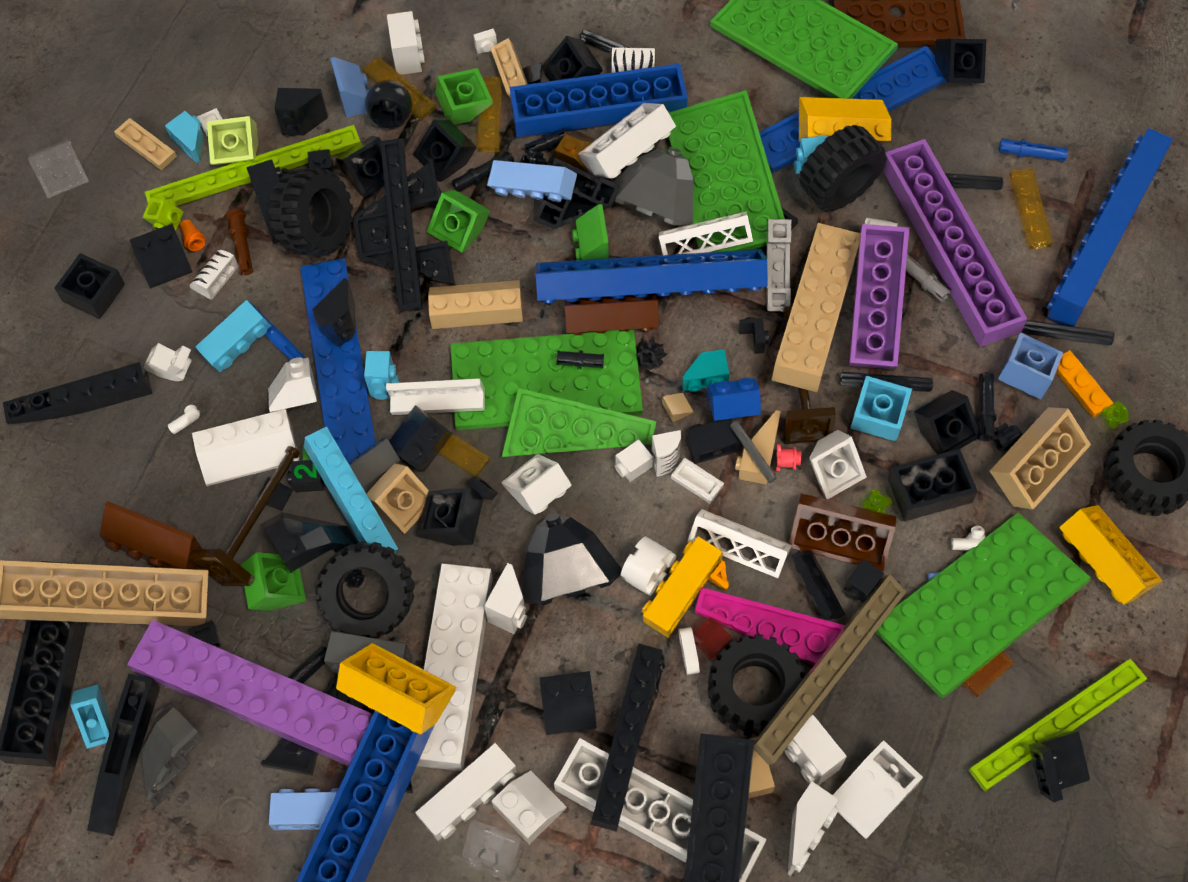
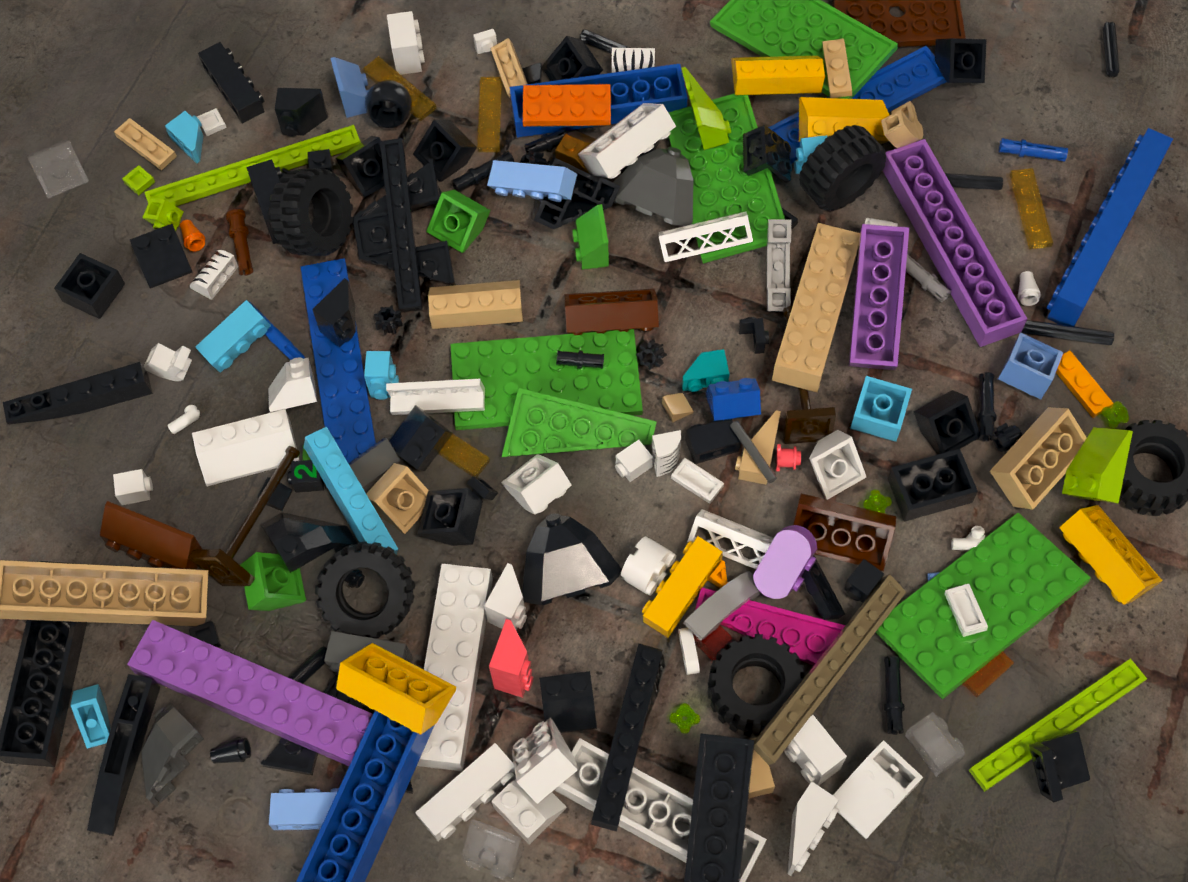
(132, 487): none -> white brick
(138, 180): none -> lime plate
(231, 82): none -> black brick
(232, 140): yellowish green slope -> none
(232, 751): none -> black cone
(388, 320): none -> black gear
(462, 95): bright green slope -> none
(510, 663): none -> coral slope
(542, 760): none -> white slope
(567, 105): none -> orange plate
(651, 275): blue brick -> none
(692, 718): none -> clear neon green plate
(708, 117): none -> lime wedge
(722, 604): none -> light grey slope
(766, 150): none -> black bracket
(778, 75): none -> yellow slope
(785, 562): none -> brick
(837, 68): none -> tan plate
(893, 705): none -> black pin
(902, 126): none -> tan arch
(914, 383): black axle -> none
(935, 743): none -> clear brick
(966, 610): none -> white tile
(1028, 289): none -> white cone
(1099, 466): none -> lime slope
(1111, 49): none -> black axle

